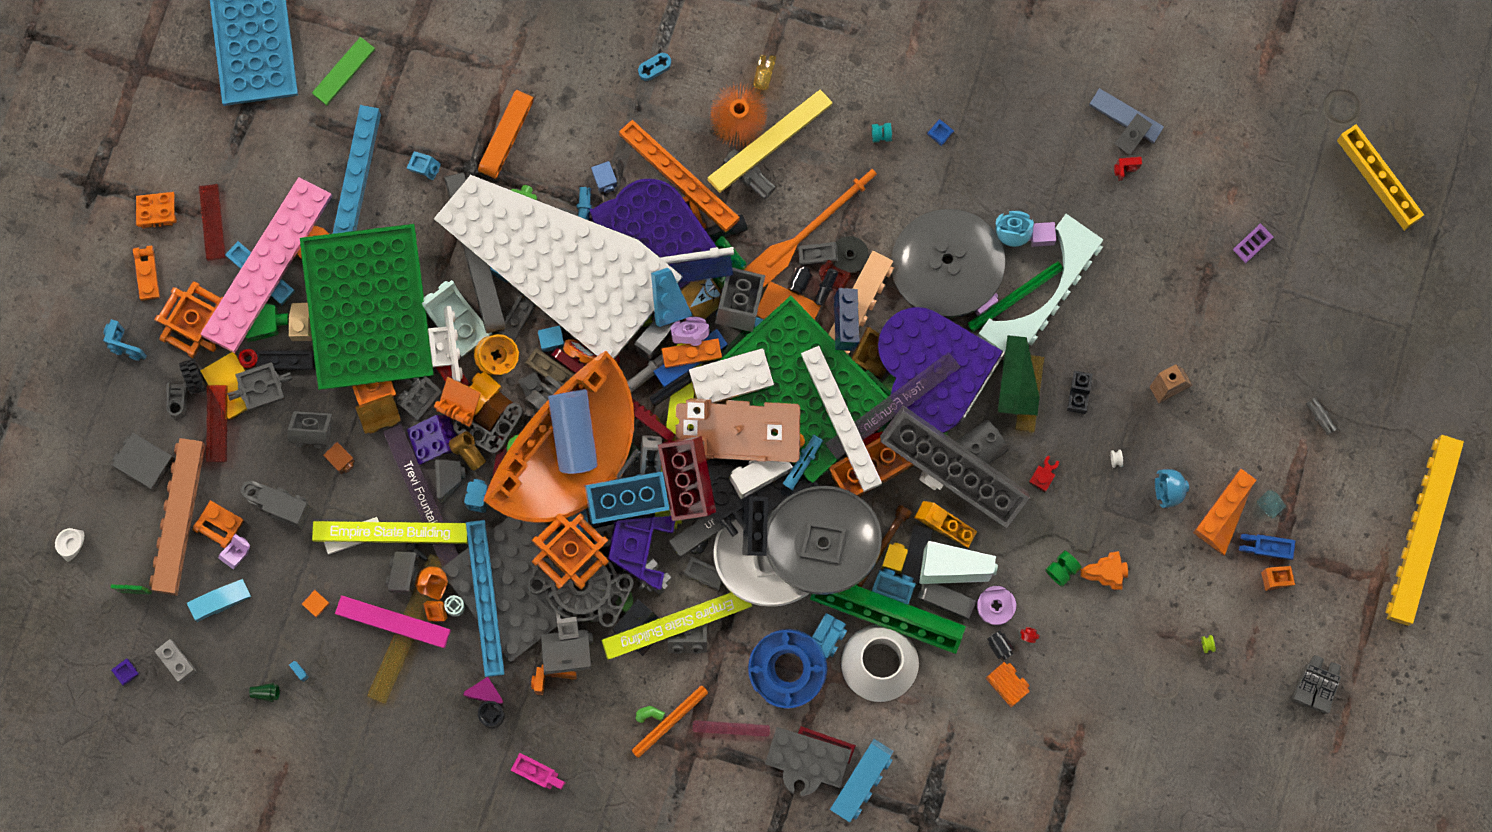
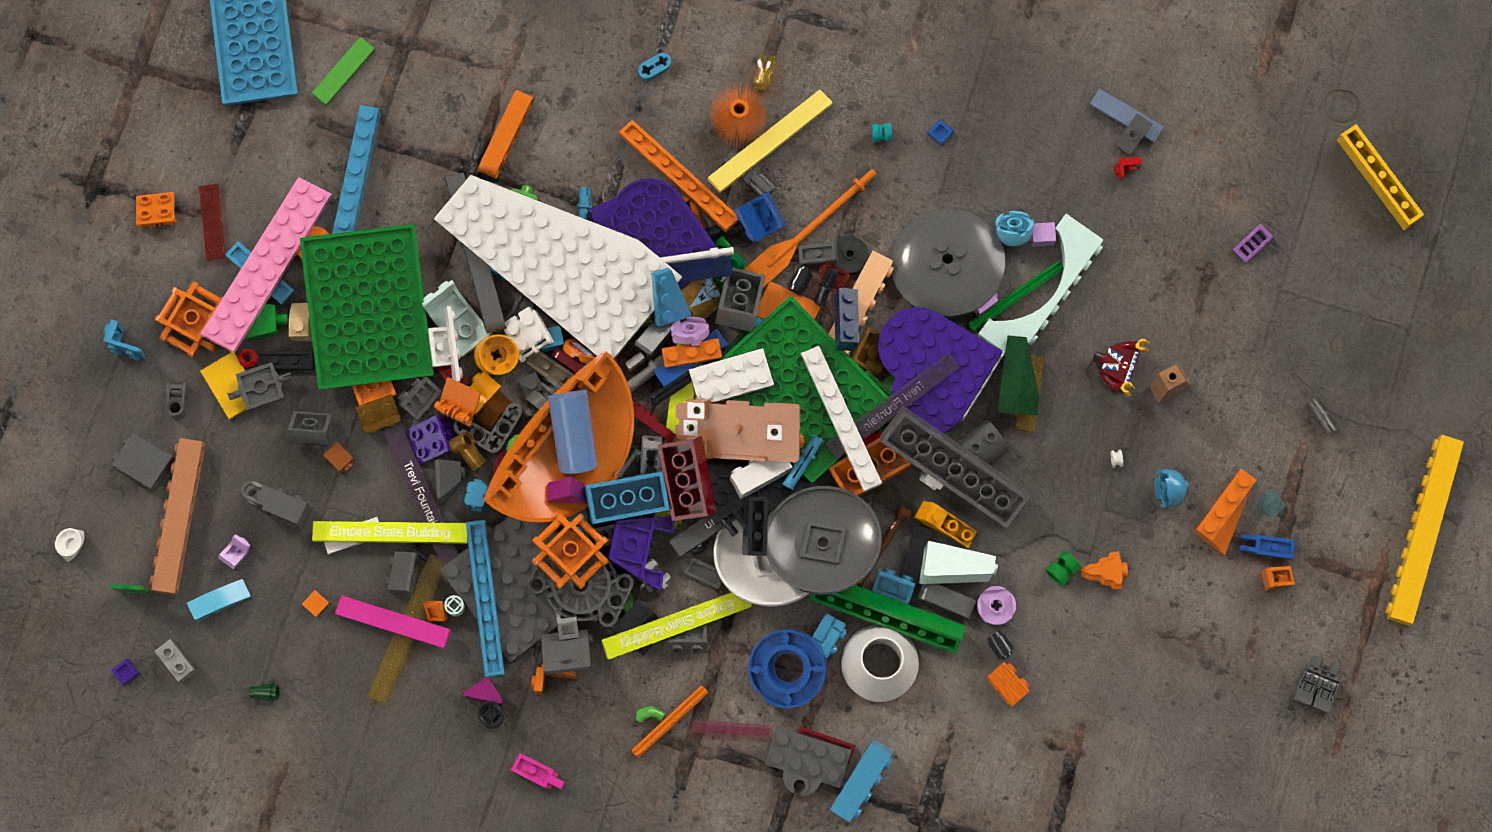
(146, 273): orange plate -> none
(192, 376): black tyre -> none
(216, 423): clear red tile -> none
(220, 518): orange plate -> none
(299, 671): dark azure tile -> none
(423, 165): dark azure bracket -> none
(431, 582): orange hair -> none
(527, 332): none -> white plate
(566, 491): none -> magenta slope
(604, 177): medium blue brick -> none
(635, 361): none -> white tile
(760, 217): none -> blue bracket
(895, 557): yellow brick -> none
(1029, 635): red plate -> none
(1043, 476): red plate -> none
(1079, 392): black slope -> none
(1119, 364): none -> torso
(1208, 644): lime bush -> none

